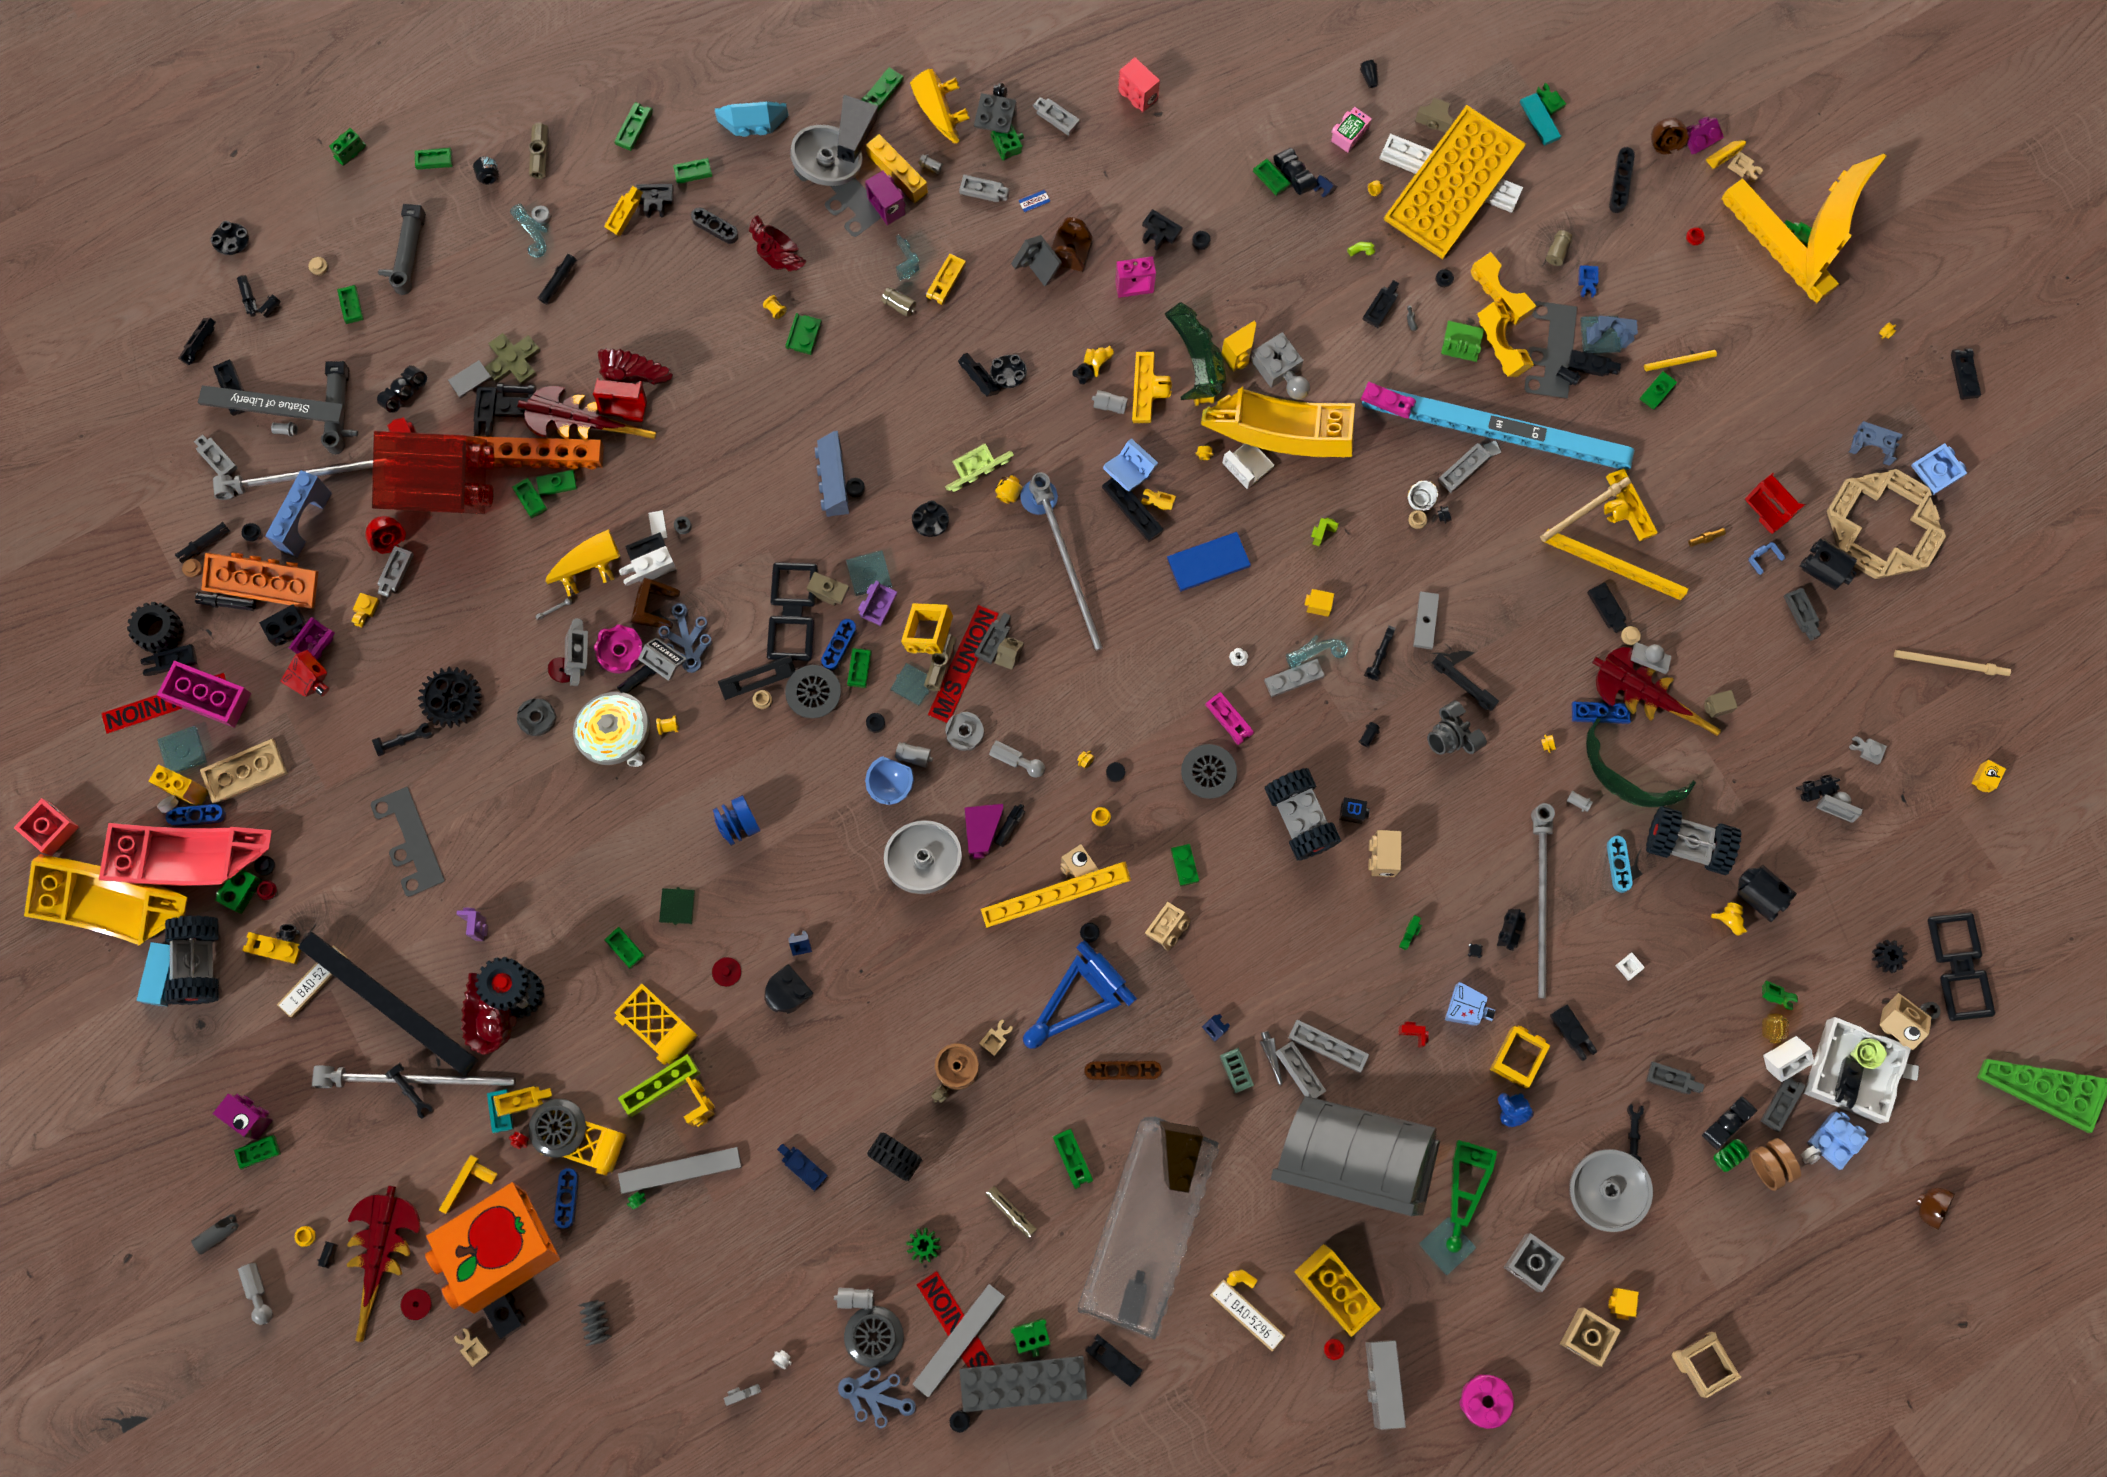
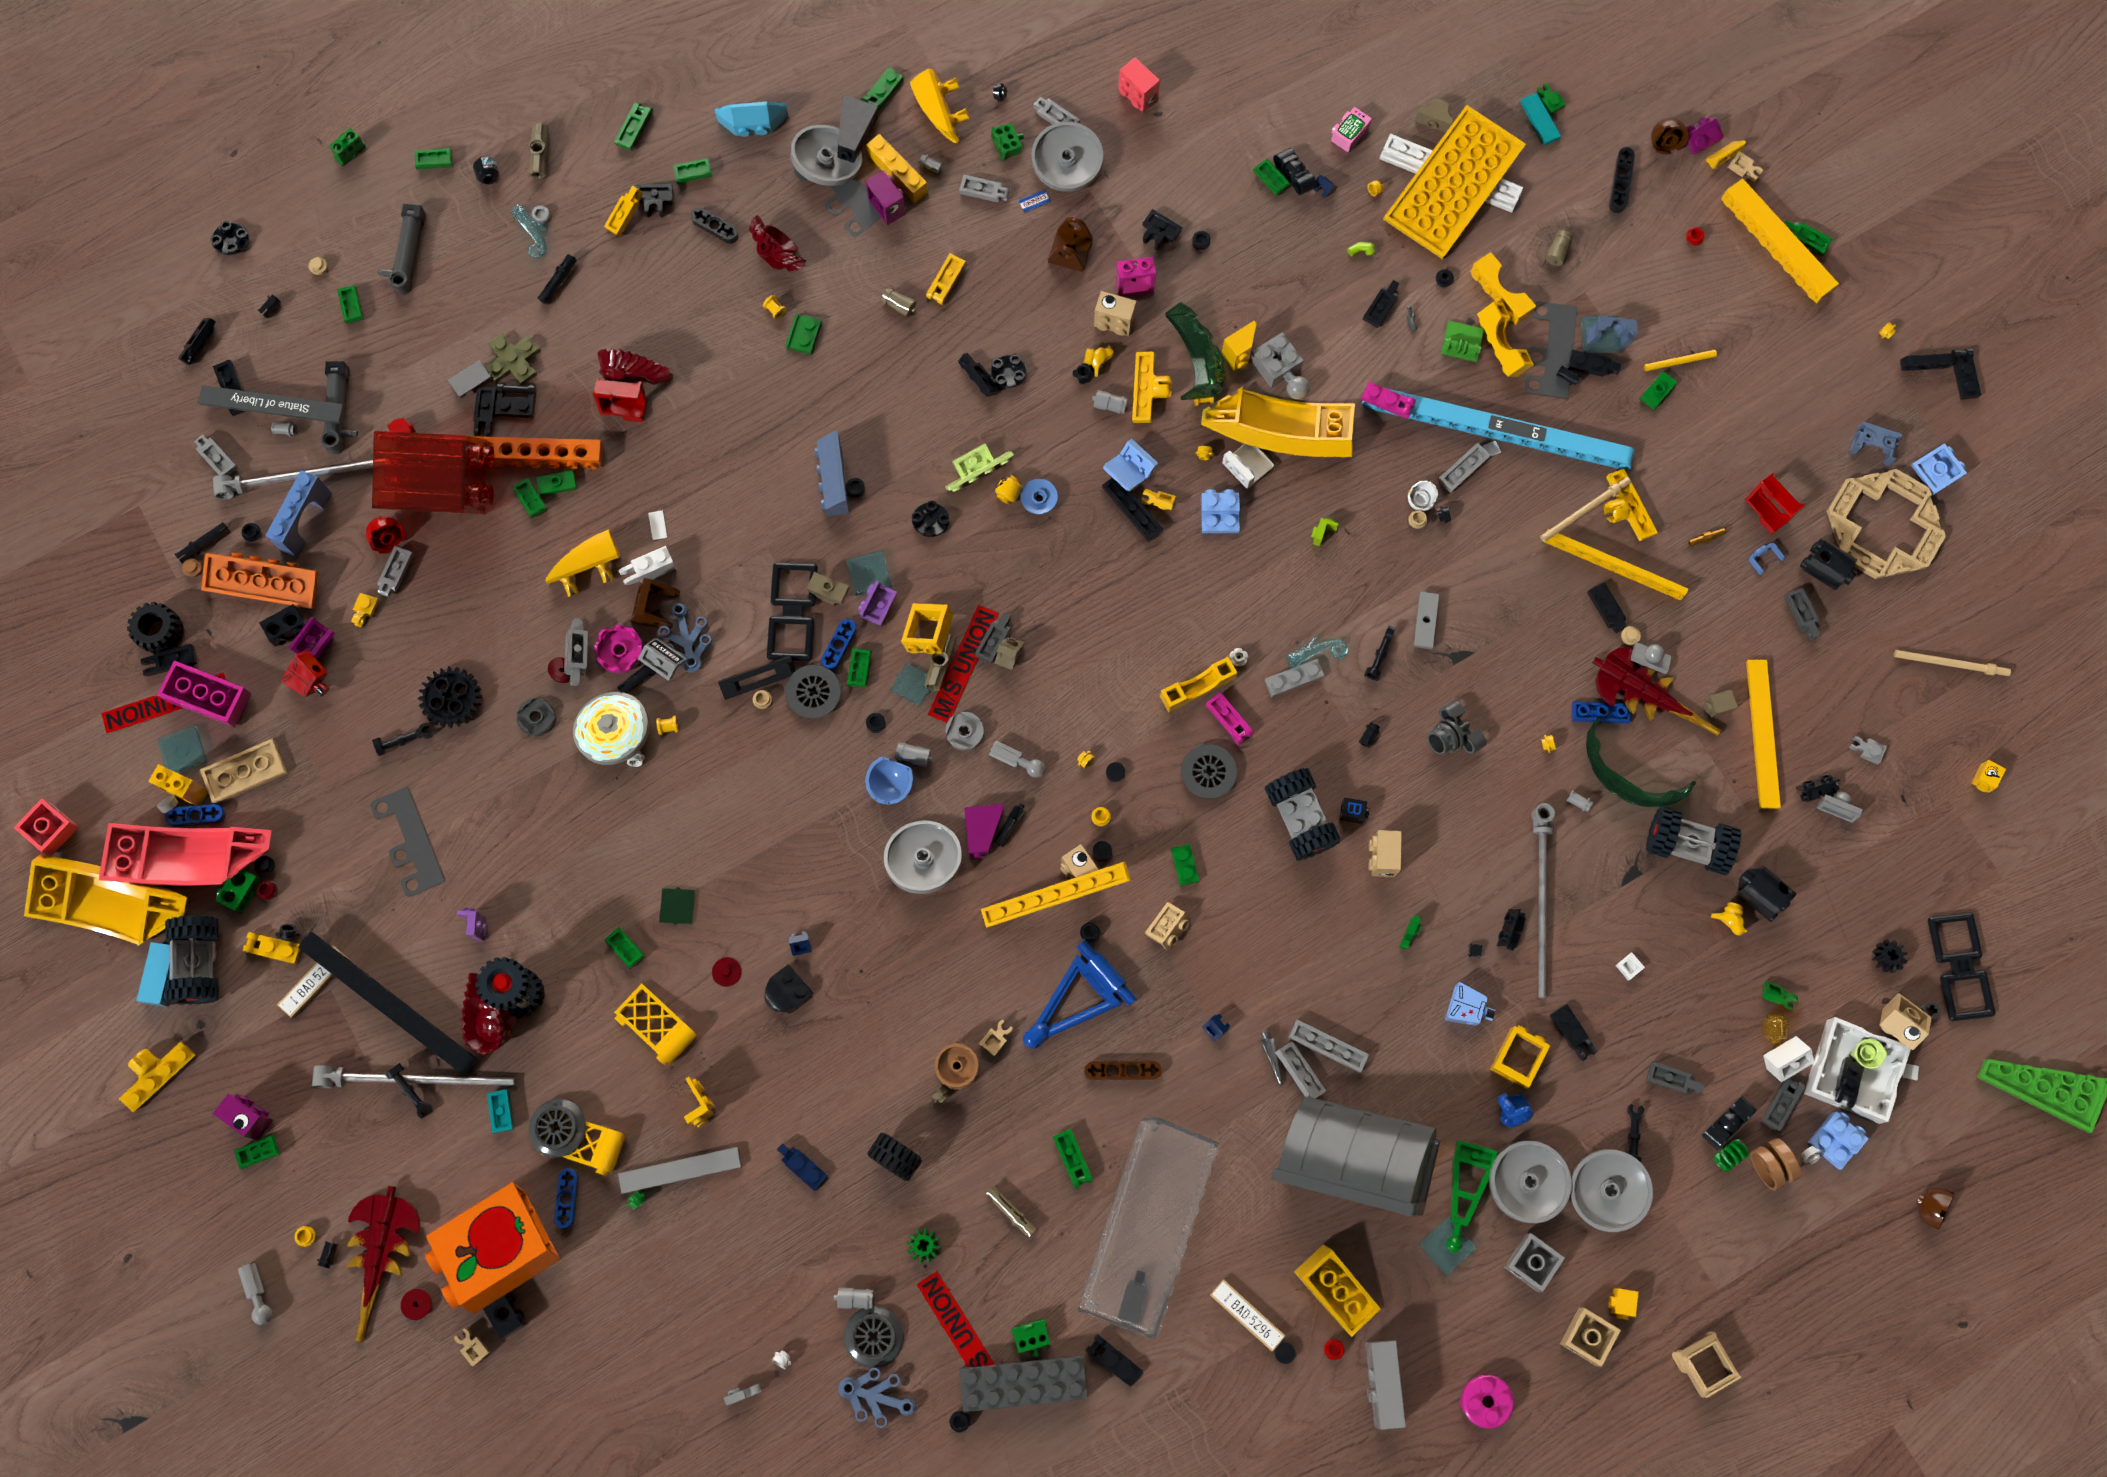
(154, 1073): none -> yellow plate
(215, 1234): dark grey piece -> none
(225, 601): black pin -> none
(247, 295): black piece -> none
(408, 384): black piece -> none
(470, 1167): yellow piece -> none
(518, 1140): red plate -> none
(520, 1100): yellow hinge -> none
(545, 408): animal -> none
(568, 601): light grey hinge -> none
(595, 1322): dark grey piece -> none
(645, 546): black plate -> none
(659, 1085): lime brick -> none
(688, 524): dark grey bush -> none
(736, 820): blue wheel -> none
(909, 267): clear light blue bracket -> none
(958, 1340): light grey tile -> none
(995, 113): dark grey bracket -> none
(1039, 257): dark grey bracket -> none
(1044, 496): flat silver piece -> none
(1067, 156): none -> light grey dish
(1102, 851): none -> black tile
(1114, 313): none -> tan brick
(1180, 1154): dark brown wedge -> none
(1208, 561): blue tile -> none
(1209, 680): none -> yellow arch
(1220, 512): none -> light blue plate
(1236, 1052): sand green slope -> none
(1241, 1276): yellow arm -> none
(1284, 1353): none -> black tile
(1319, 602): yellow brick -> none
(1370, 73): black cone -> none
(1412, 1029): red bracket -> none
(1445, 666): black container -> none
(1530, 1182): none -> light grey dish
(1589, 278): blue plate -> none
(1625, 858): medium azure beam -> none
(1763, 734): none -> yellow tile
(1834, 218): yellow slope -> none
(1927, 362): none -> black beam

